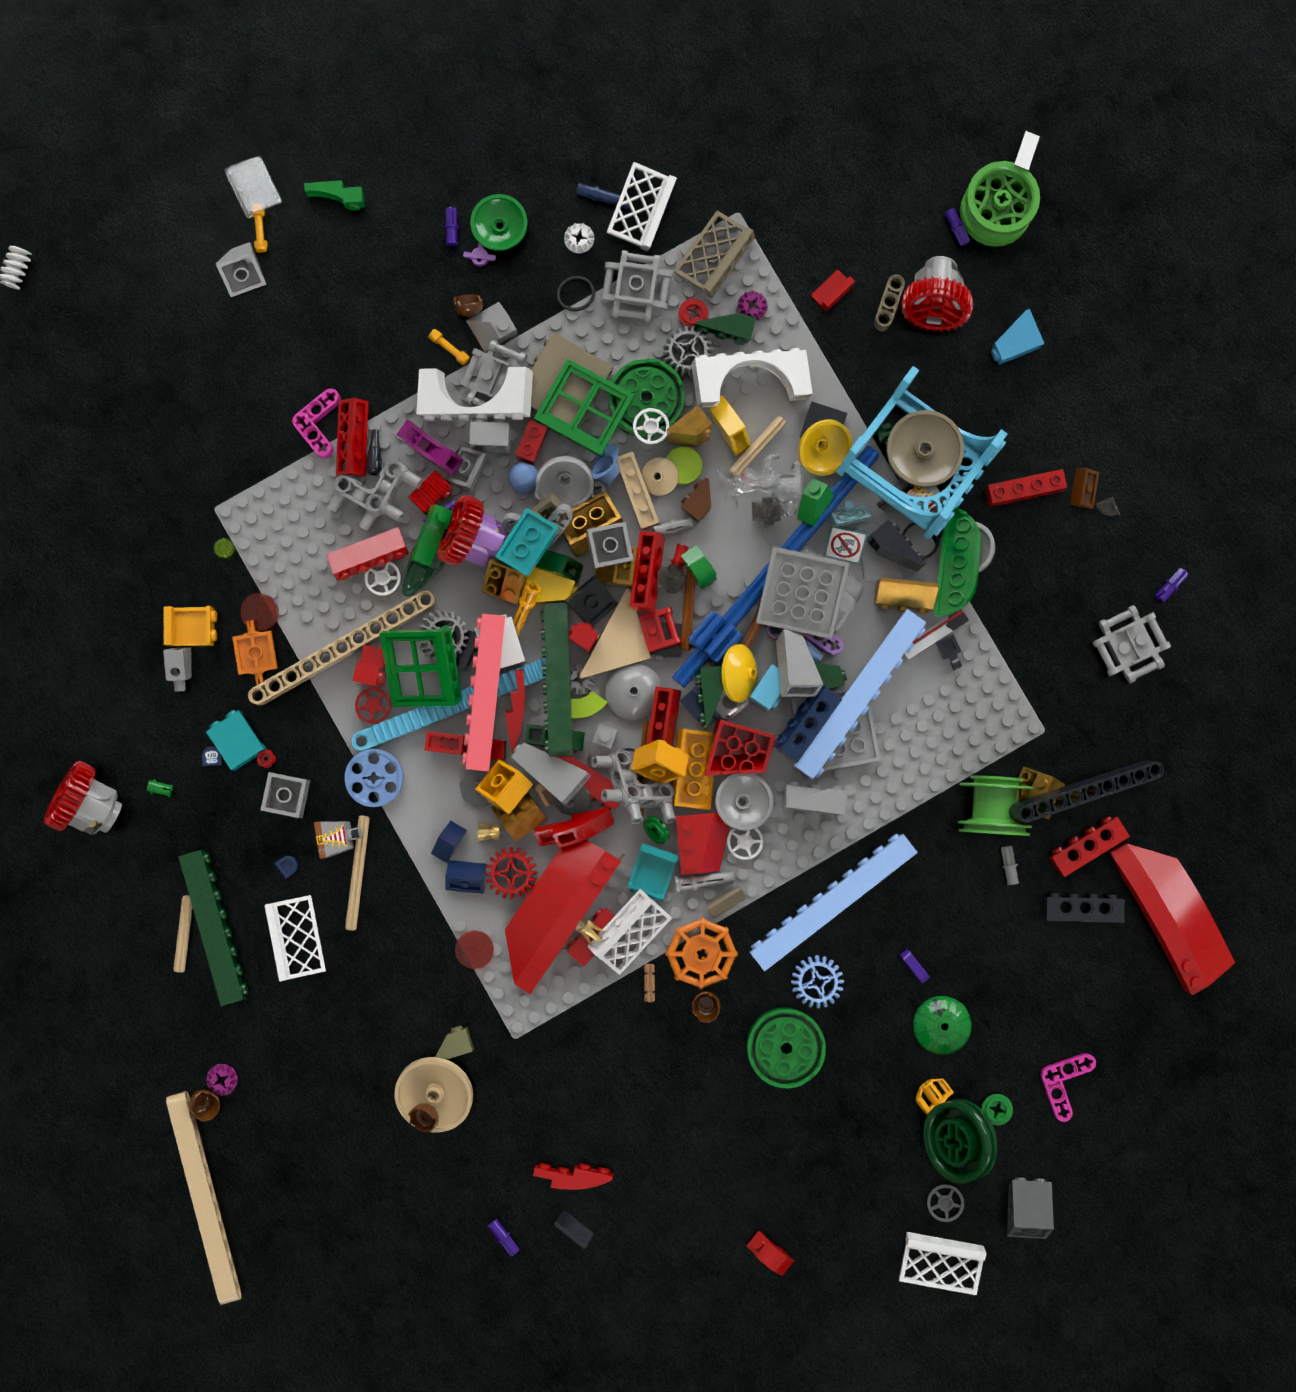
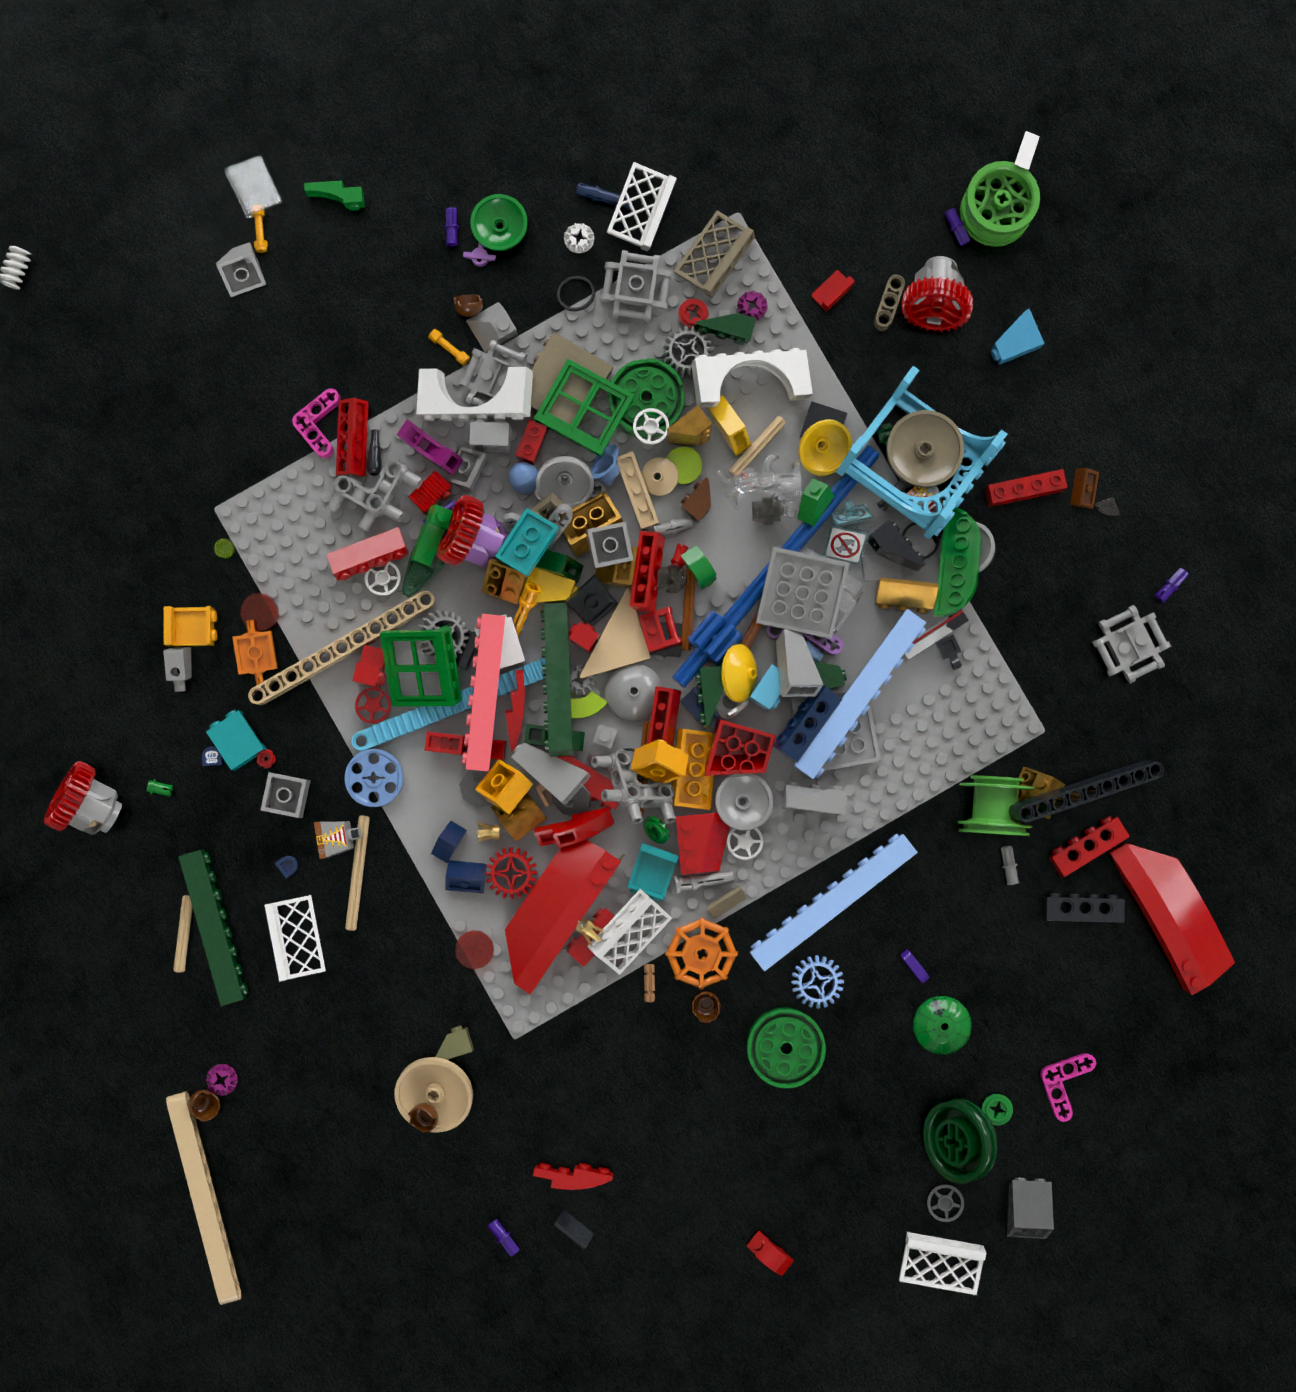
(932, 1094): light orange piece -> none

